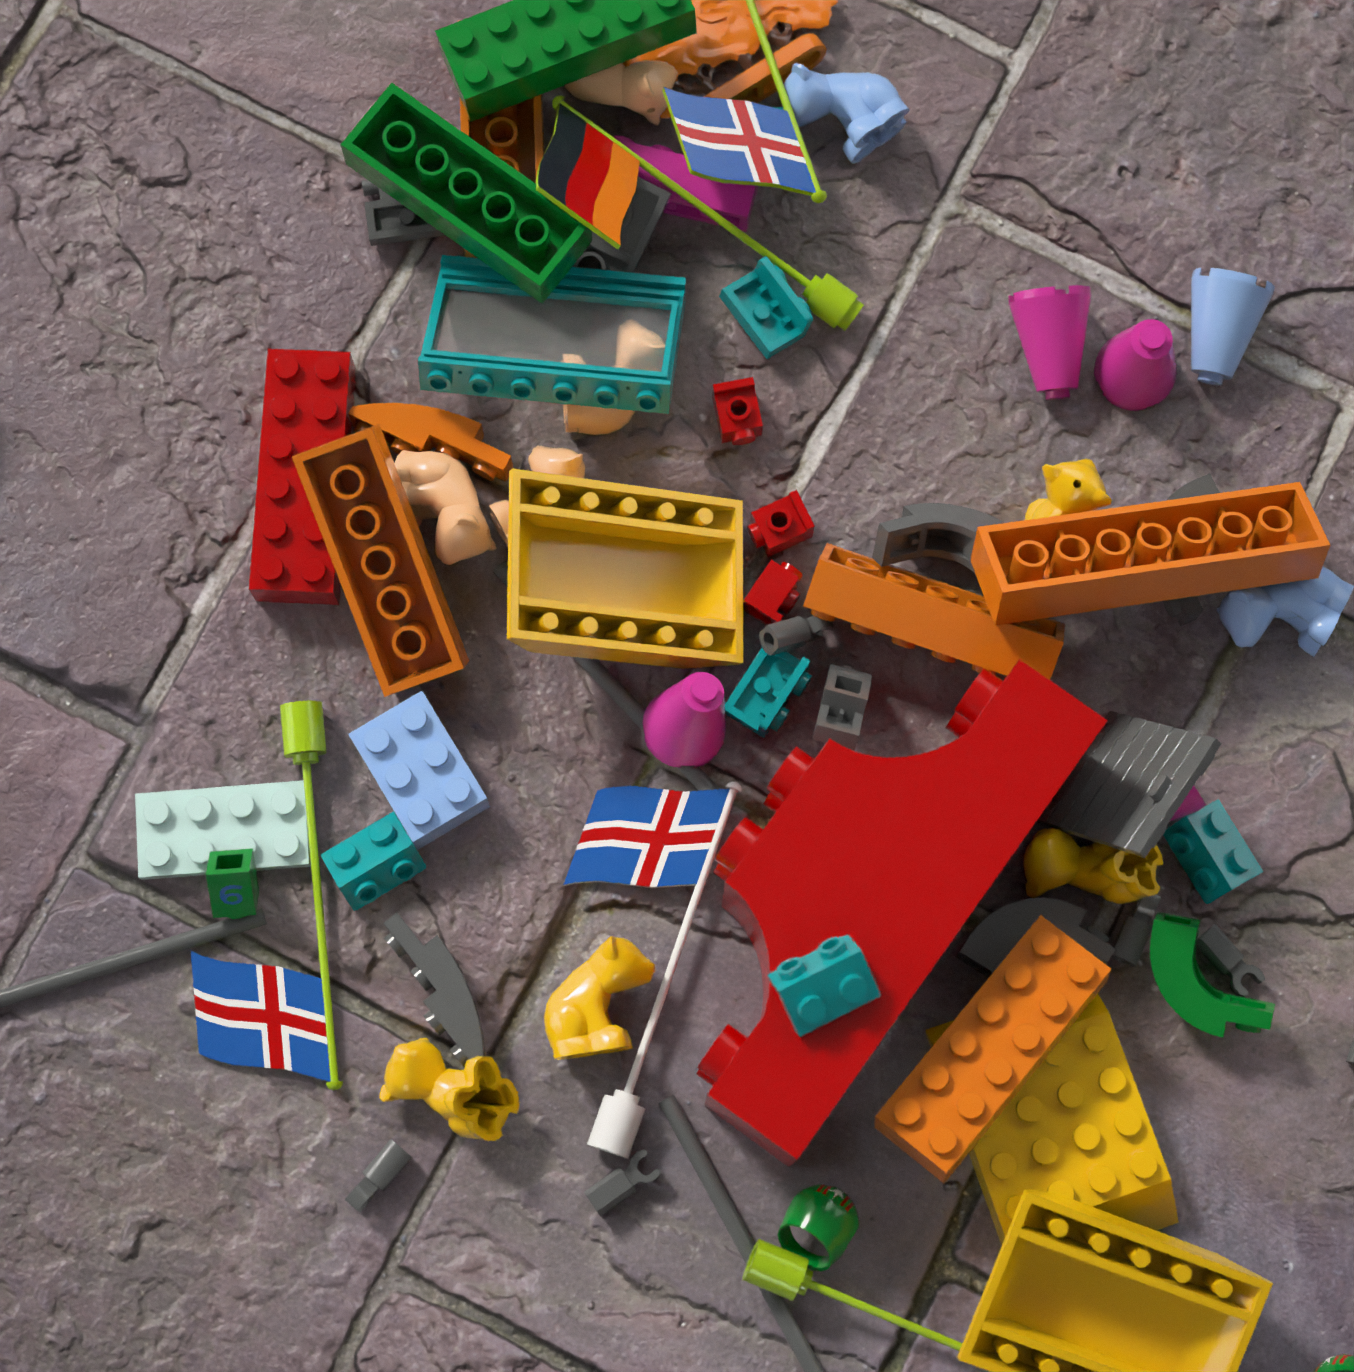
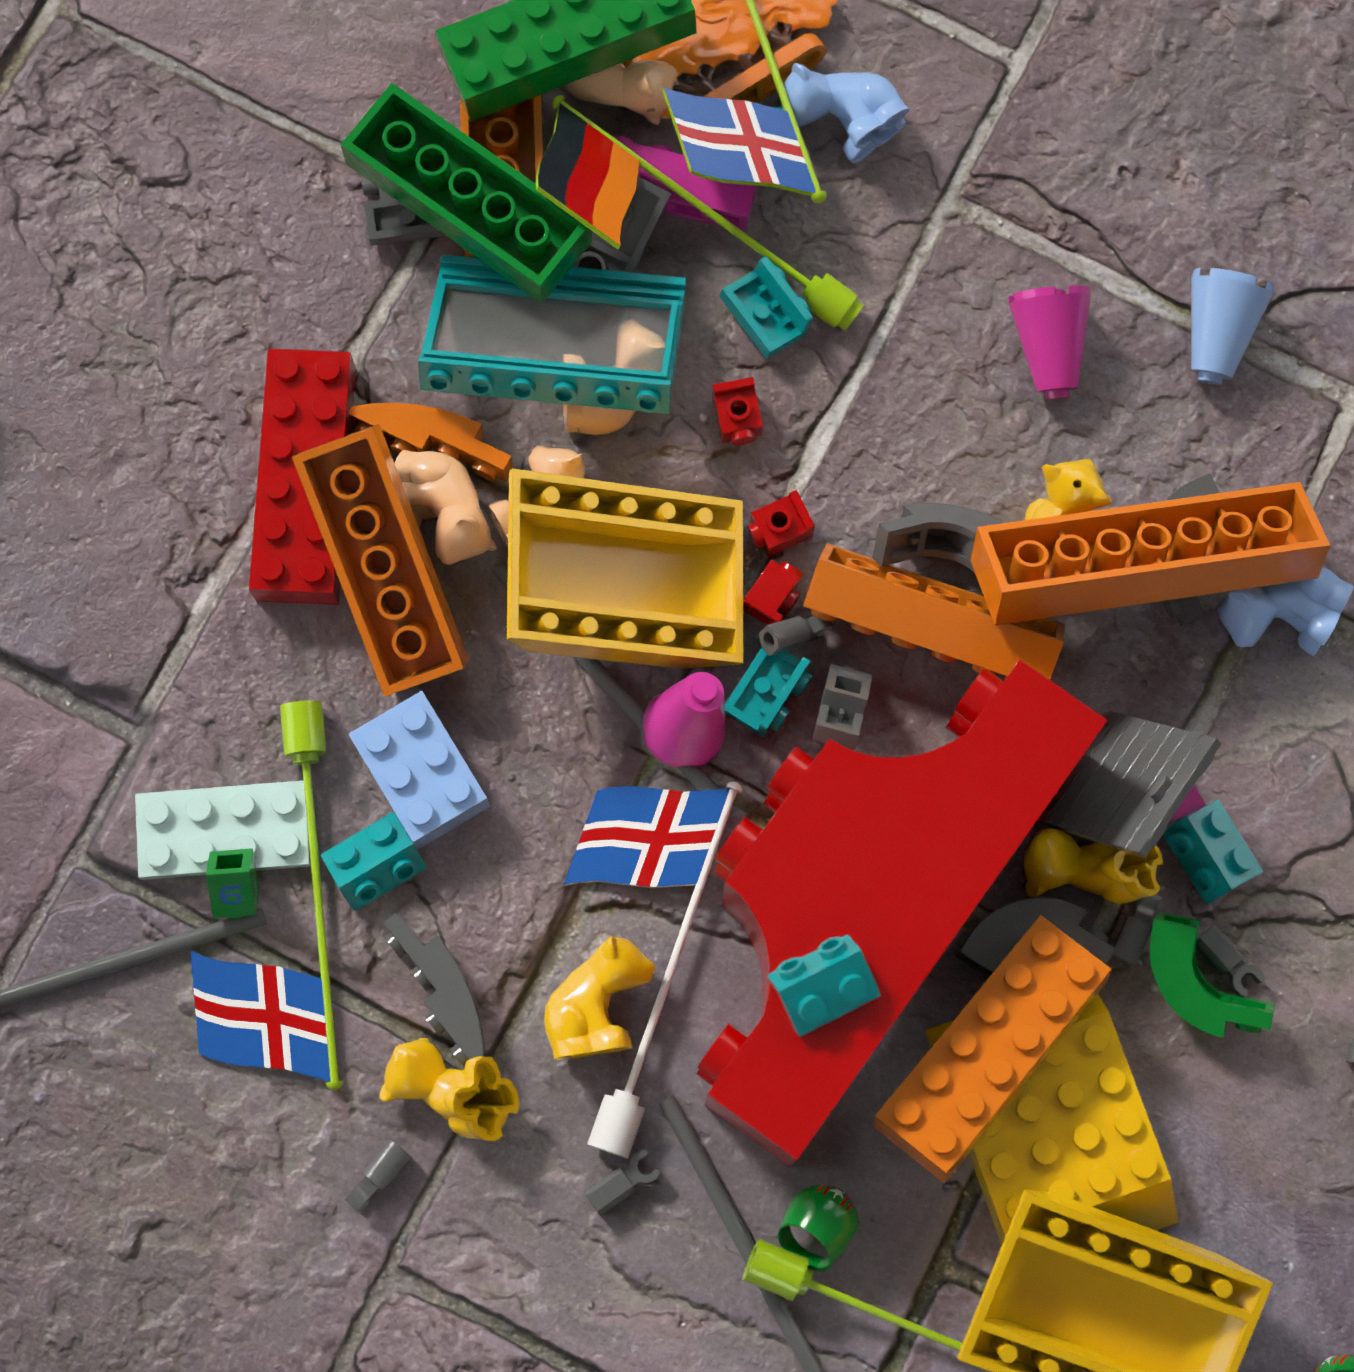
(1137, 366): dark pink cone -> none

